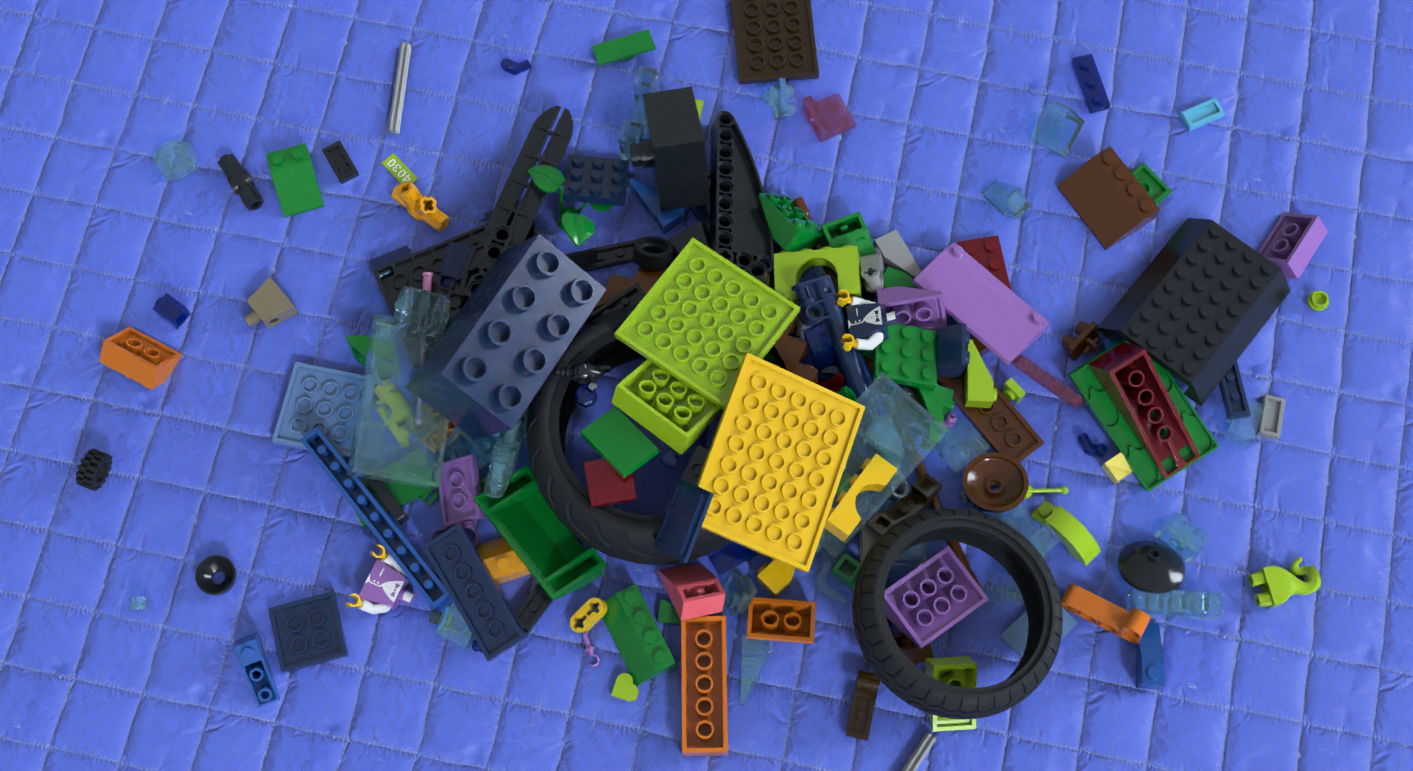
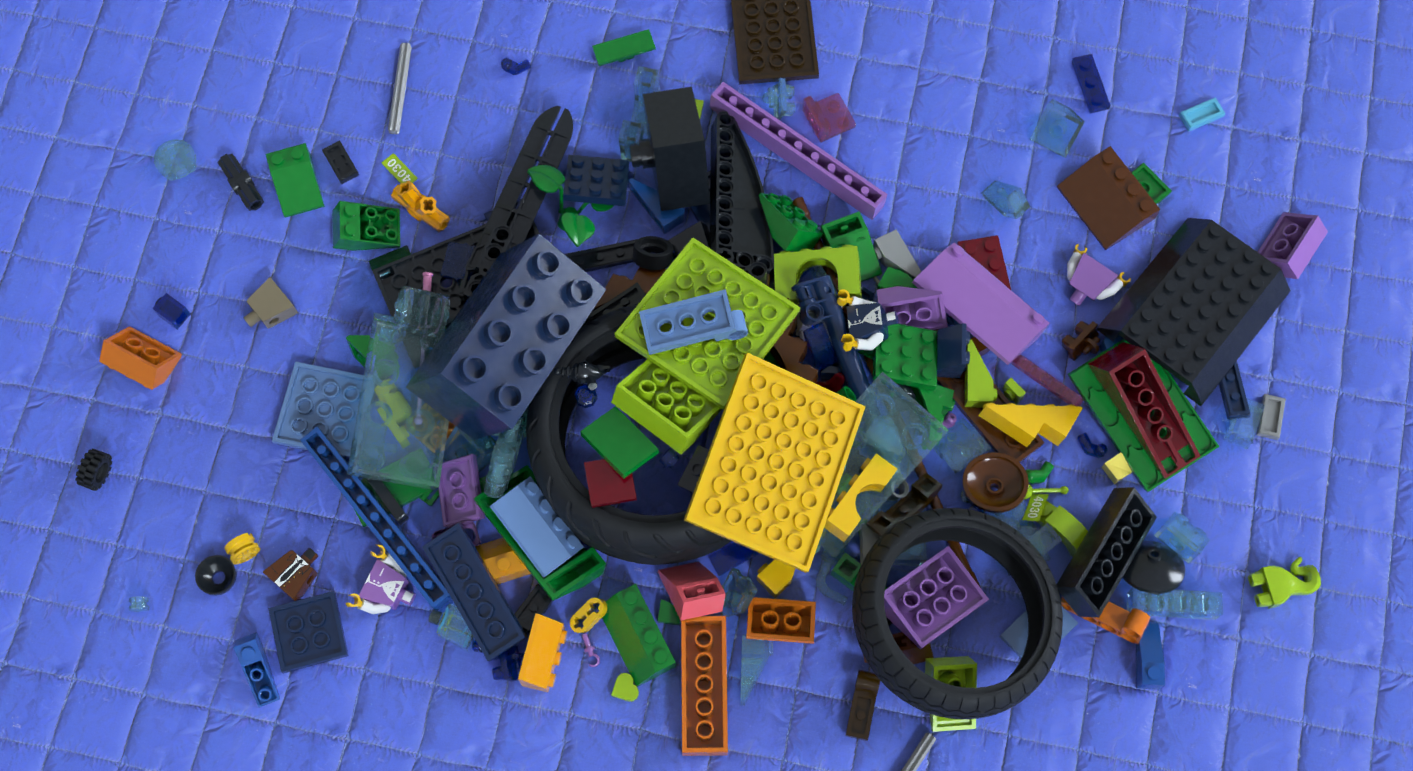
(242, 548): none -> yellow wheel
(293, 573): none -> reddish brown torso
(365, 226): none -> green slope
(510, 662): none -> clear blue hips
(536, 527): none -> medium blue slope
(542, 653): none -> light orange slope
(683, 520): dark blue piece -> none
(725, 325): none -> medium blue hinge
(799, 151): none -> medium lavender brick
(872, 271): light grey piece -> none
(1028, 420): none -> yellow slope
(1035, 507): none -> lime sticker
(1041, 475): none -> green arm
(1091, 278): none -> medium lavender torso
(1106, 552): none -> black brick
(1318, 300): lime plate -> none

